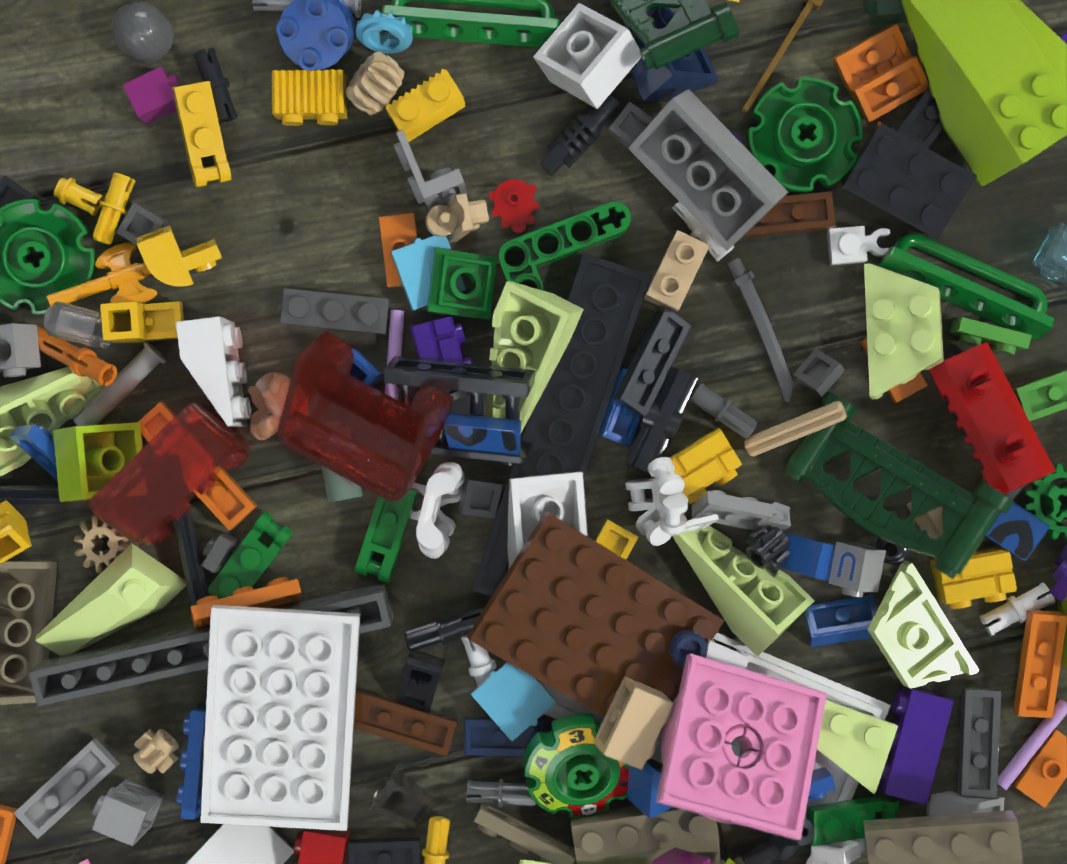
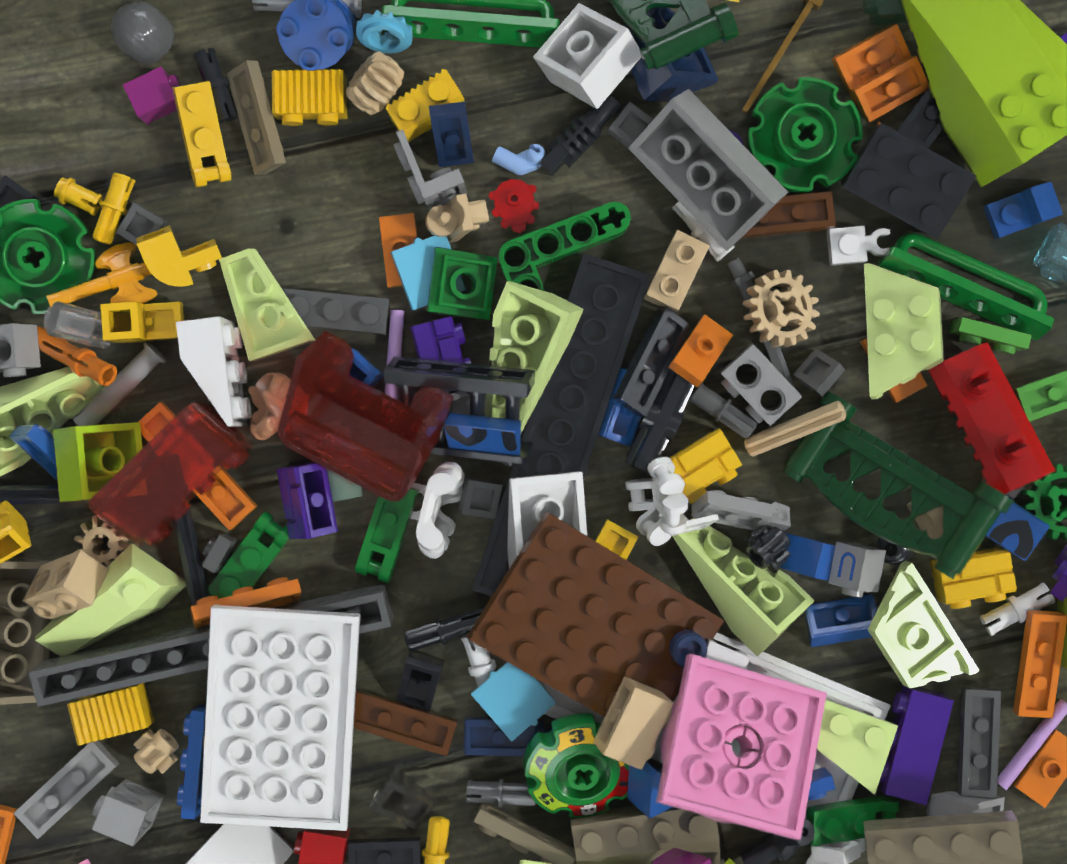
(65, 585): none -> tan brick
(110, 713): none -> yellow brick
(256, 117): none -> dark tan plate
(261, 307): none -> yellowish green wing
(307, 500): none -> dark purple brick
(451, 134): none -> dark blue plate
(522, 162): none -> light blue arm
(700, 351): none -> orange plate
(767, 378): none -> light grey brick
(781, 308): none -> tan gear
(1023, 210): none -> blue slope

